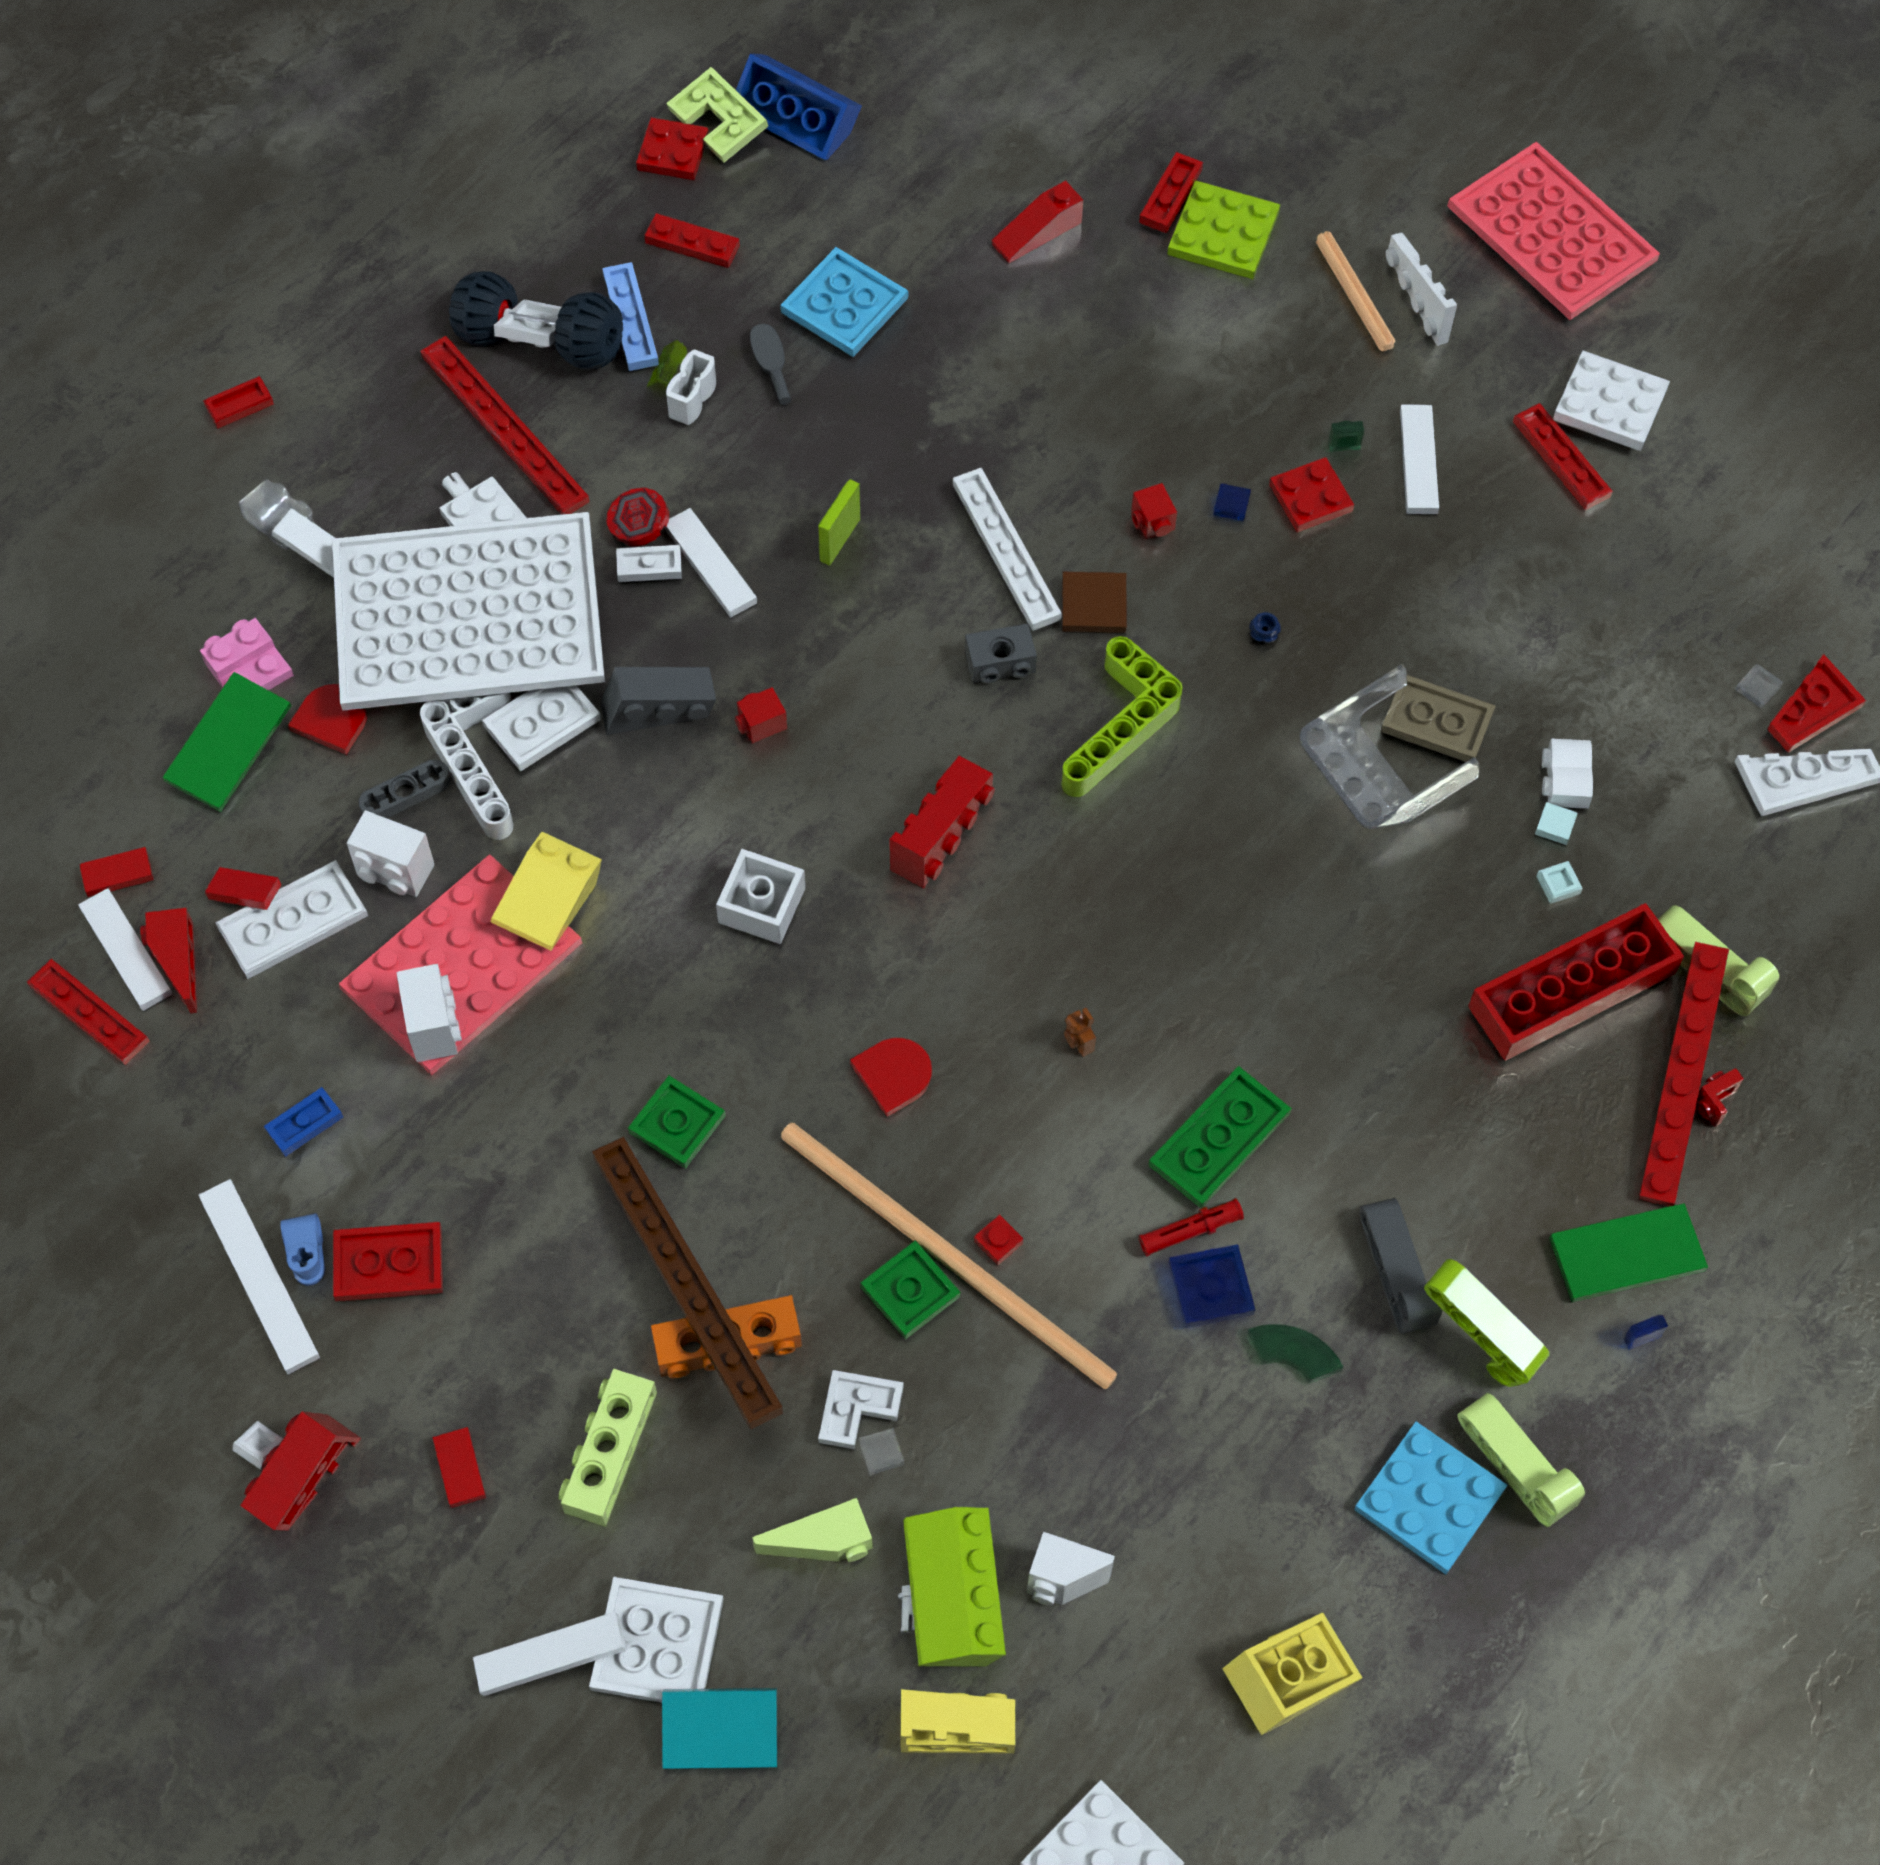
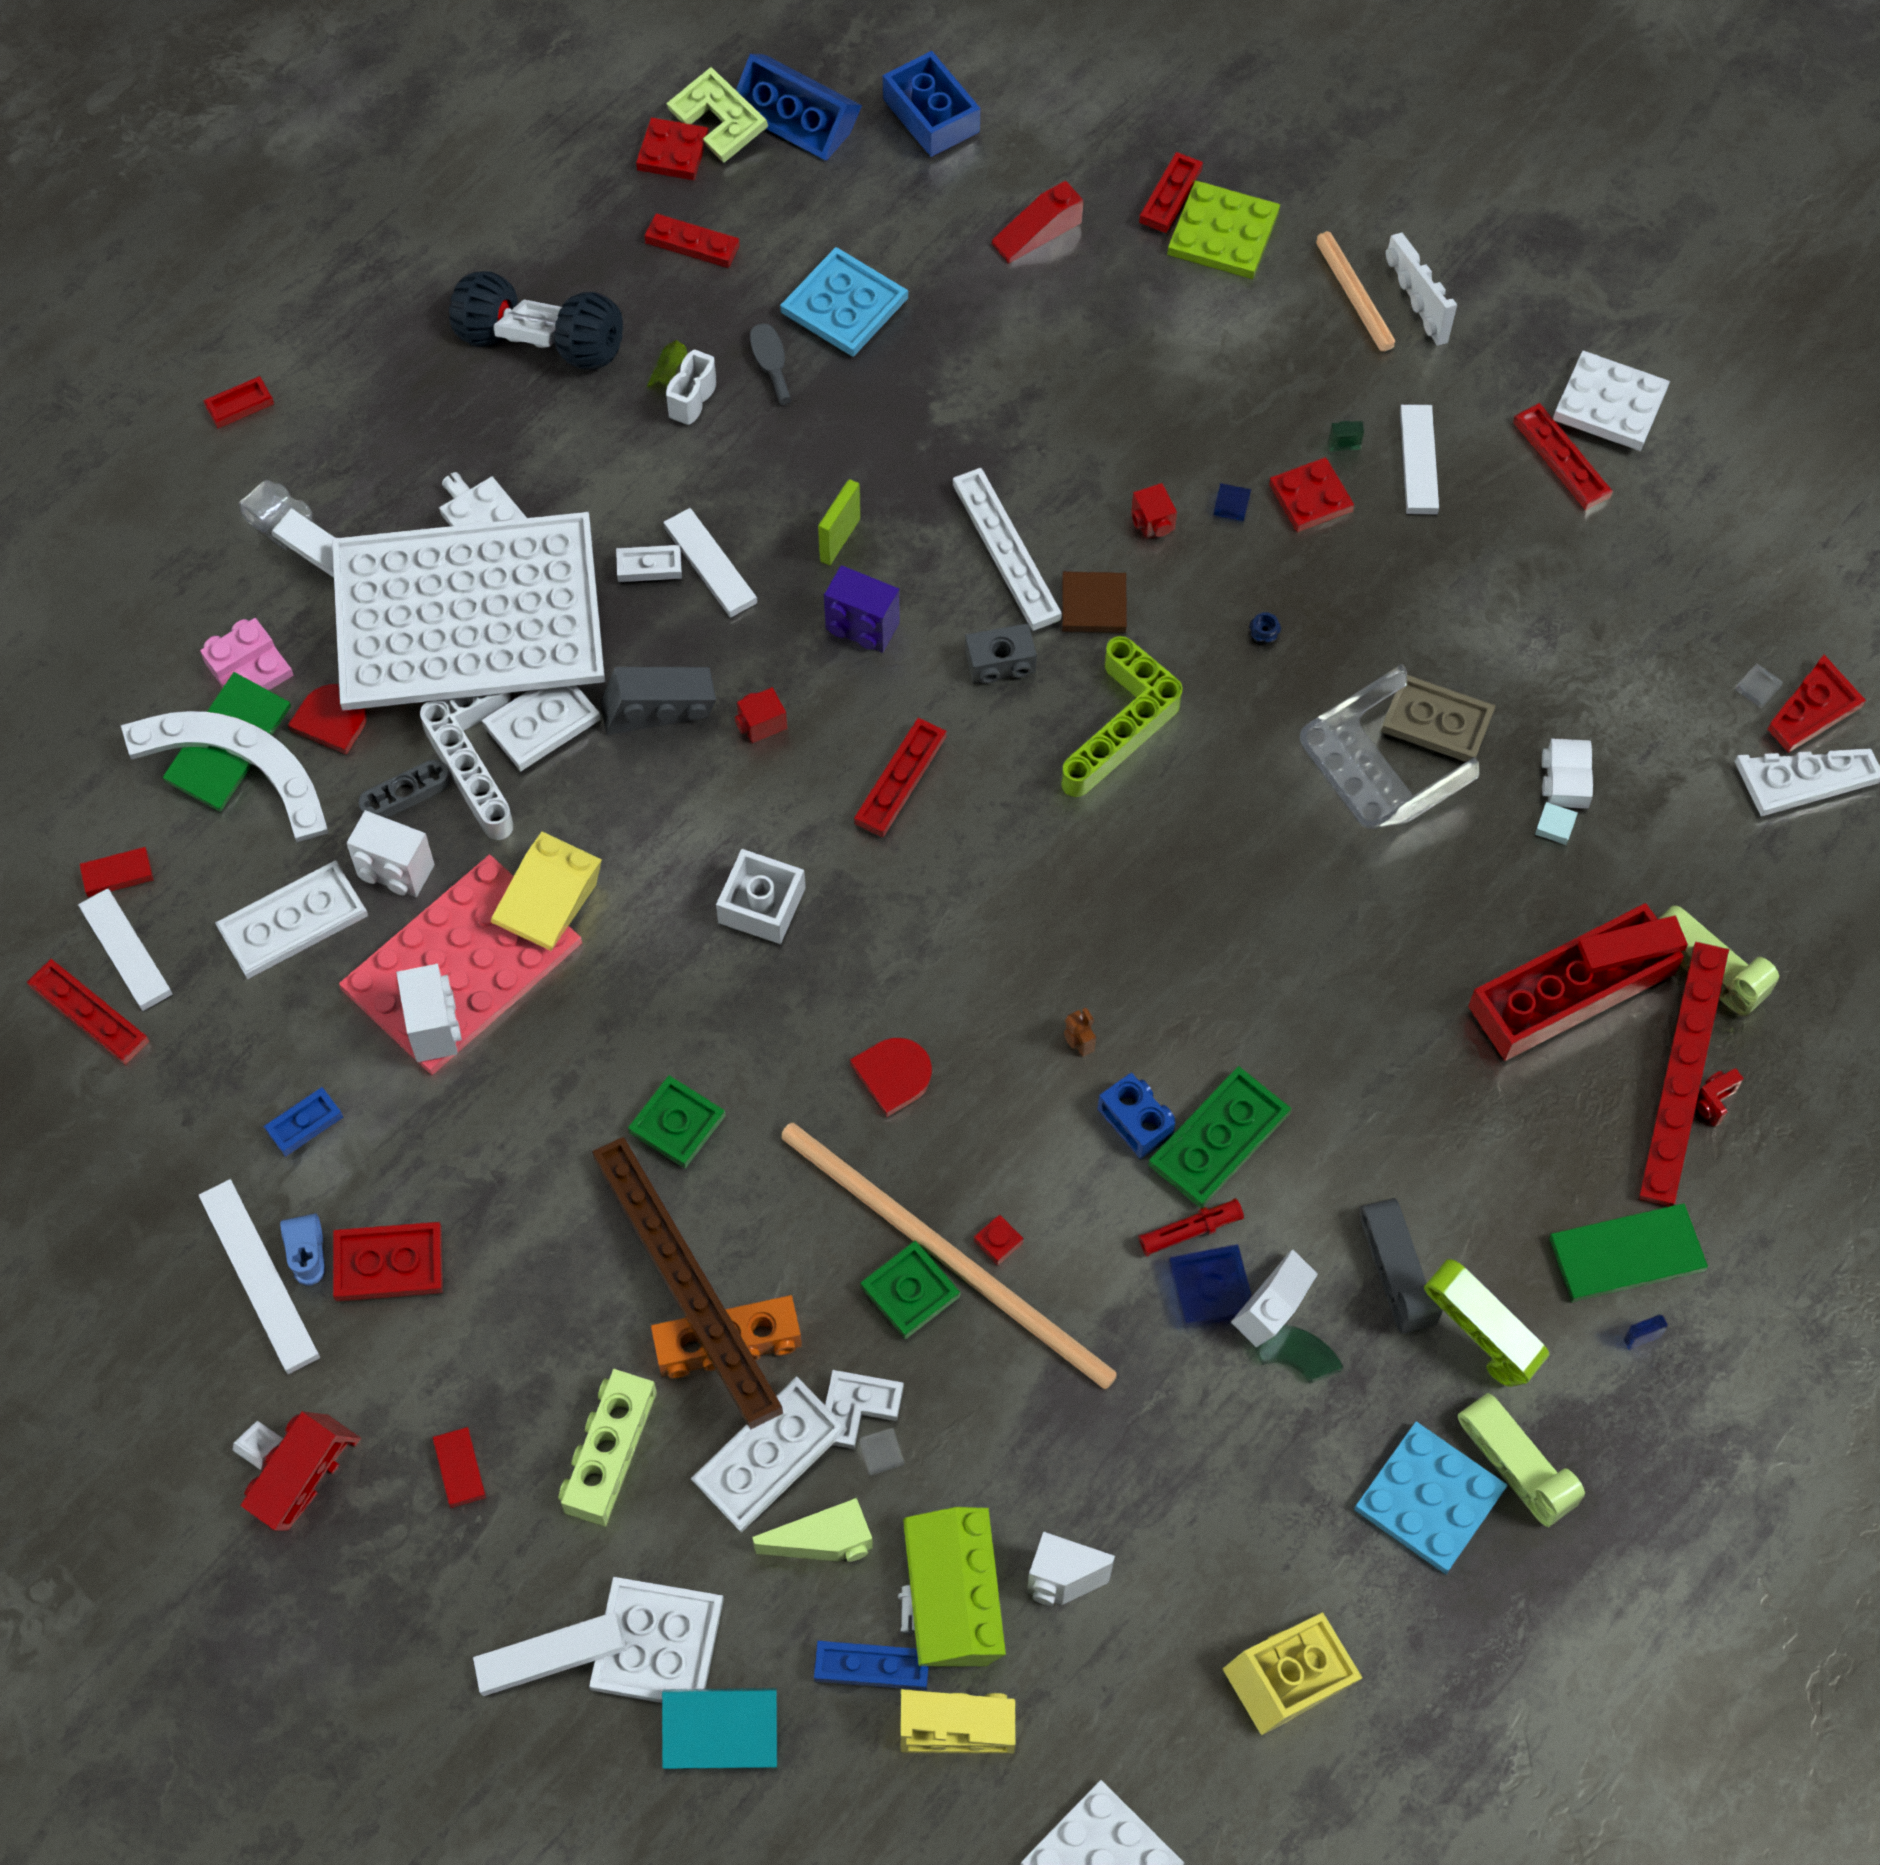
(171, 942): red slope -> none
(241, 740): none -> white plate
(243, 888): red tile -> none
(505, 426): red tile -> none
(636, 333): light blue plate -> none
(637, 516): red tile -> none
(770, 1457): none -> white tile
(861, 609): none -> dark purple brick
(869, 1666): none -> blue plate
(900, 777): none -> red plate
(931, 103): none -> blue brick
(940, 822): red wedge -> none
(1129, 1118): none -> blue brick
(1275, 1300): none -> white slope
(1553, 230): coral plate -> none
(1559, 882): light aqua tile -> none
(1632, 944): none -> red tile

